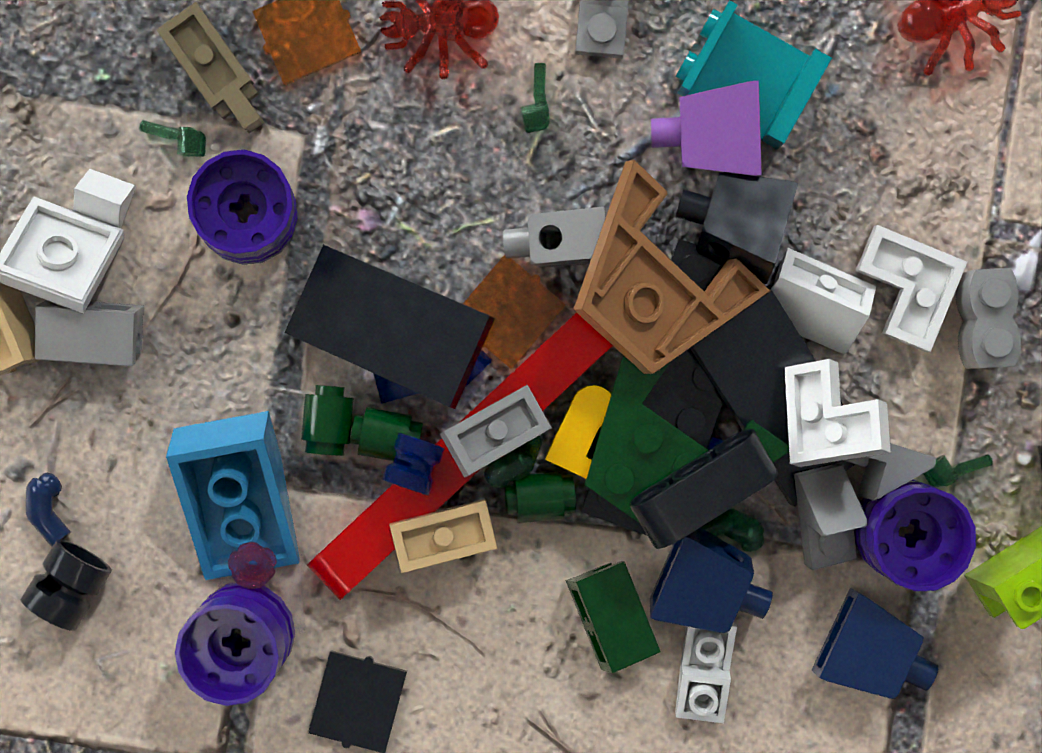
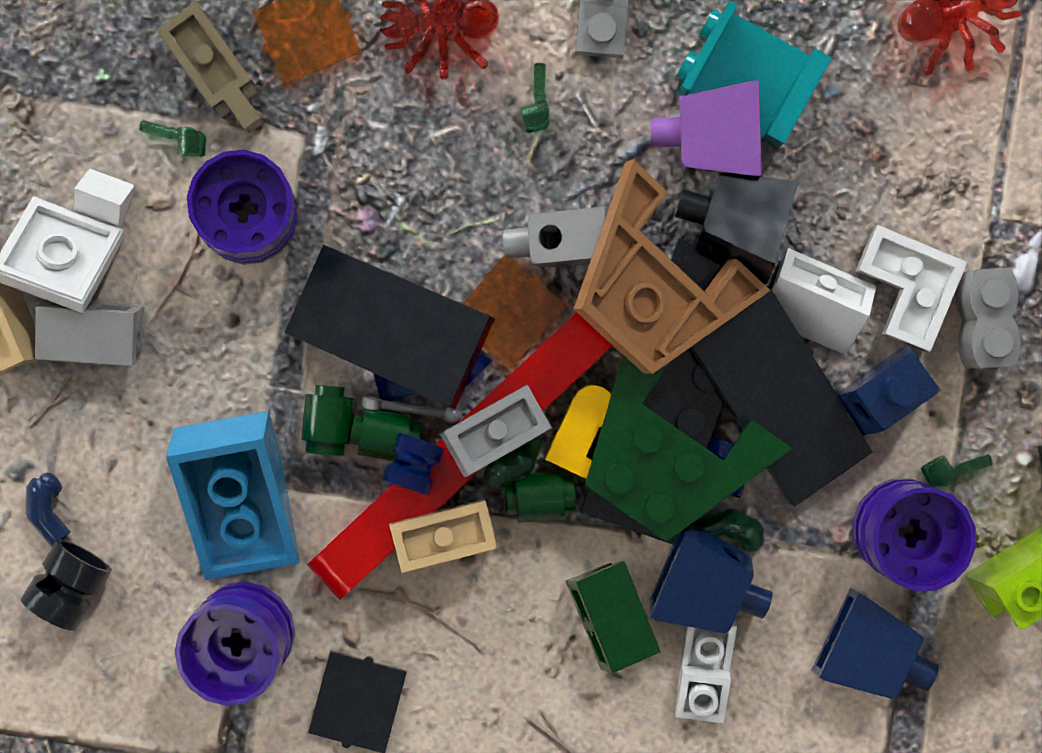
(250, 575): clear pink plate -> none
(450, 415): none -> light grey hinge
(704, 488): black beam -> none
(824, 429): white plate -> none
(827, 516): light grey slope -> none
(888, 391): none -> dark blue torso
(891, 470): light grey slope -> none

